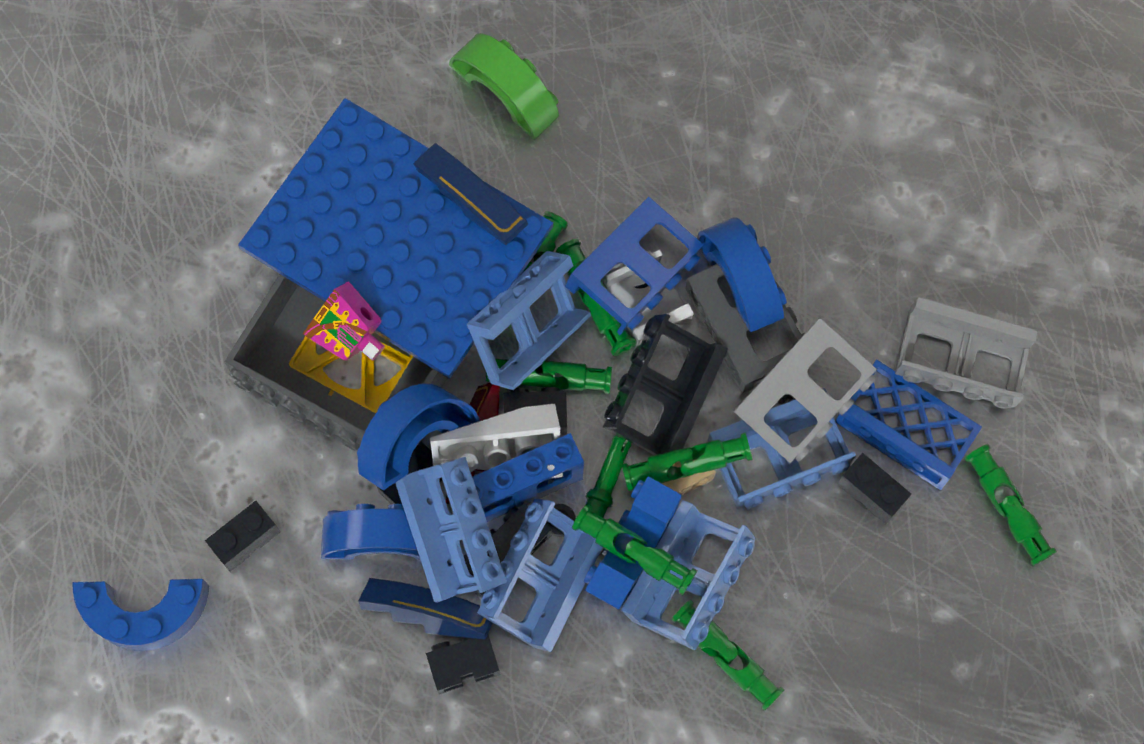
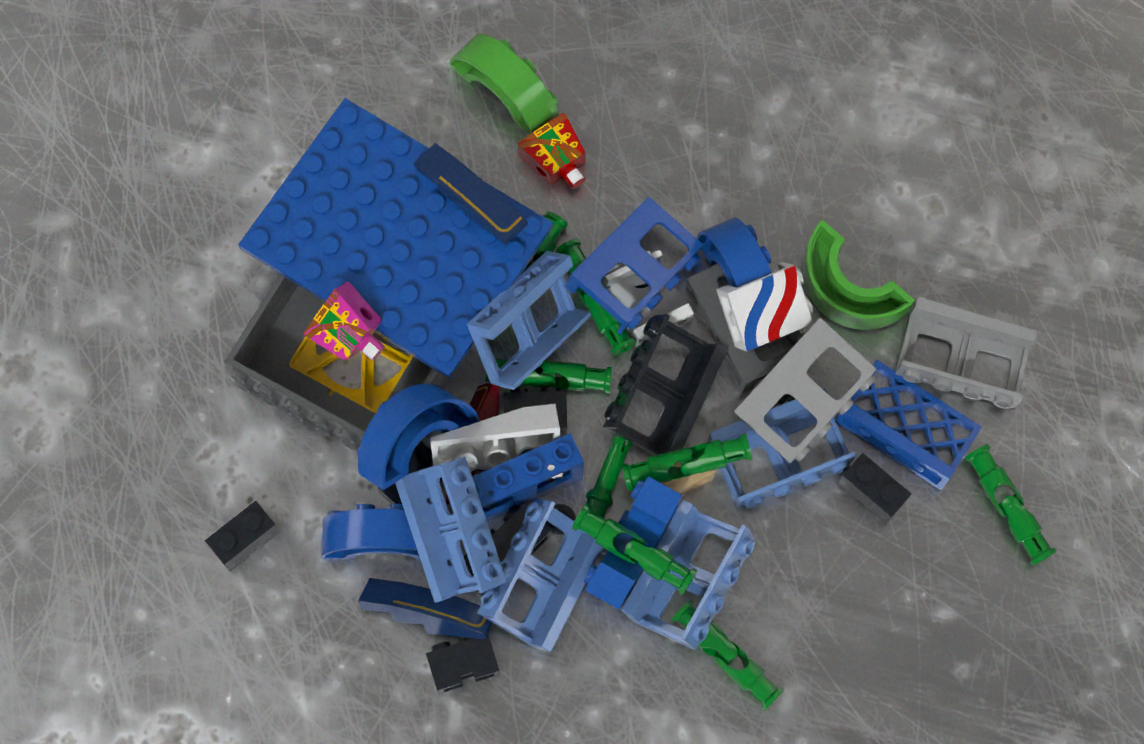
(146, 629): blue brick -> none
(554, 152): none -> torso
(766, 307): none -> panel
(841, 299): none -> bright green brick

